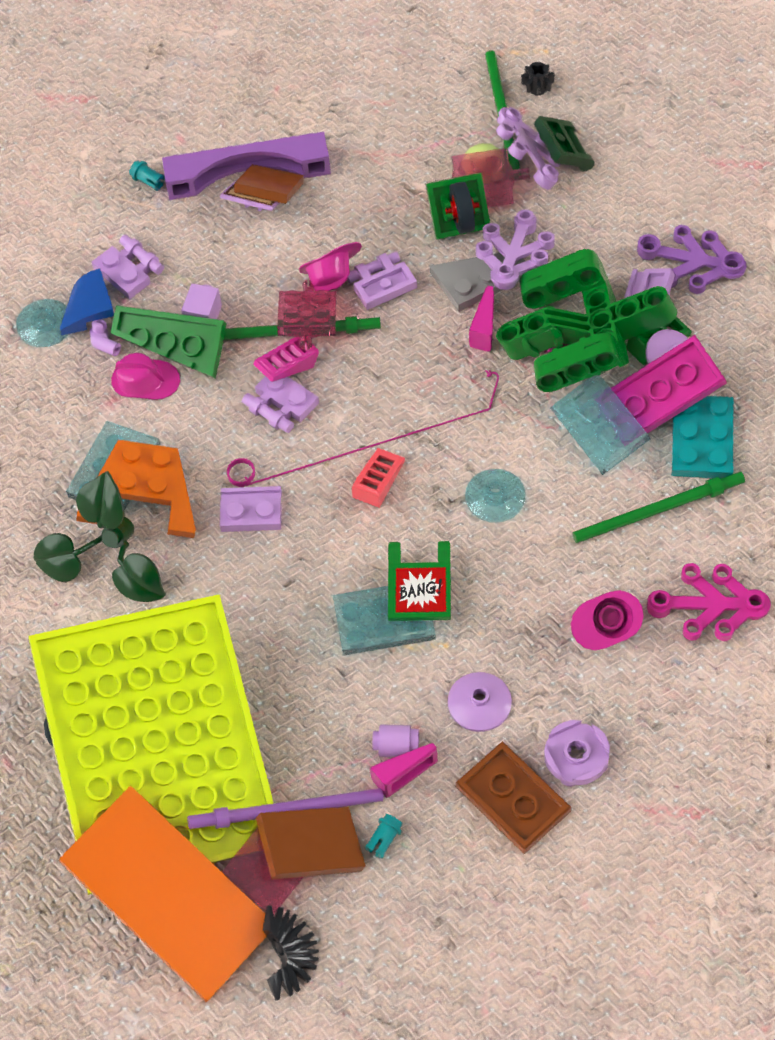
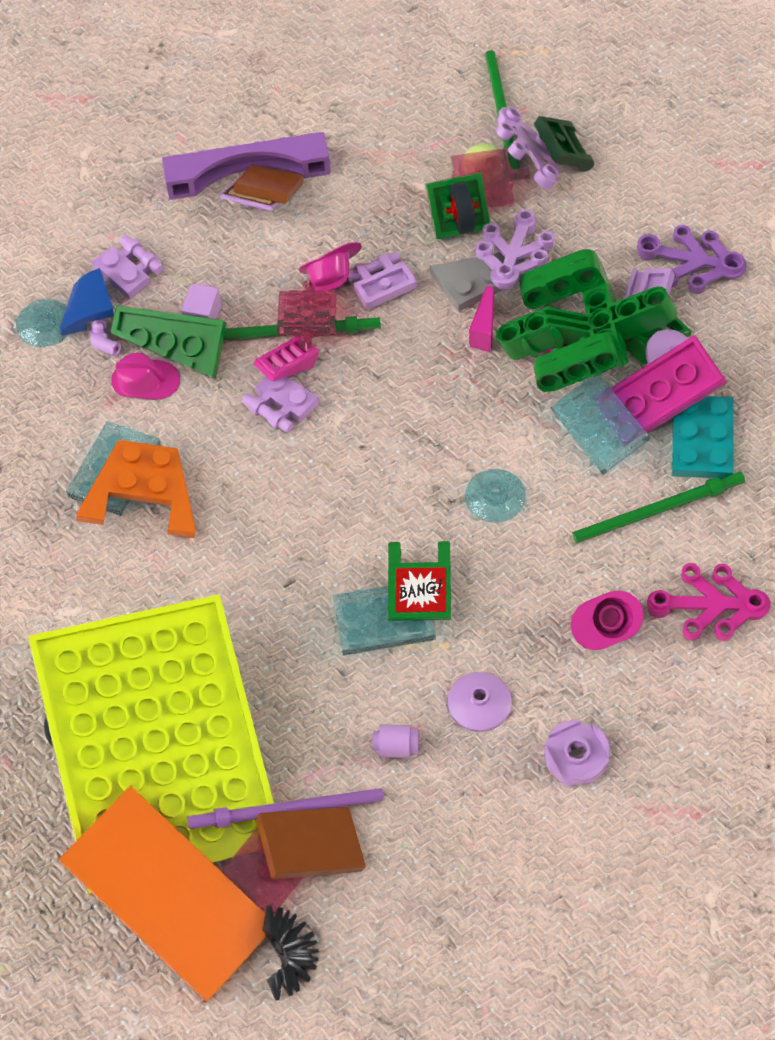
(102, 503): dark green plant -> none
(140, 171): teal pin -> none
(246, 461): dark pink piece -> none
(250, 509): lavender plate -> none
(371, 495): coral slope -> none
(384, 834): teal pin -> none
(402, 769): dark pink slope -> none
(513, 797): dark orange tile -> none
(537, 78): black gear -> none

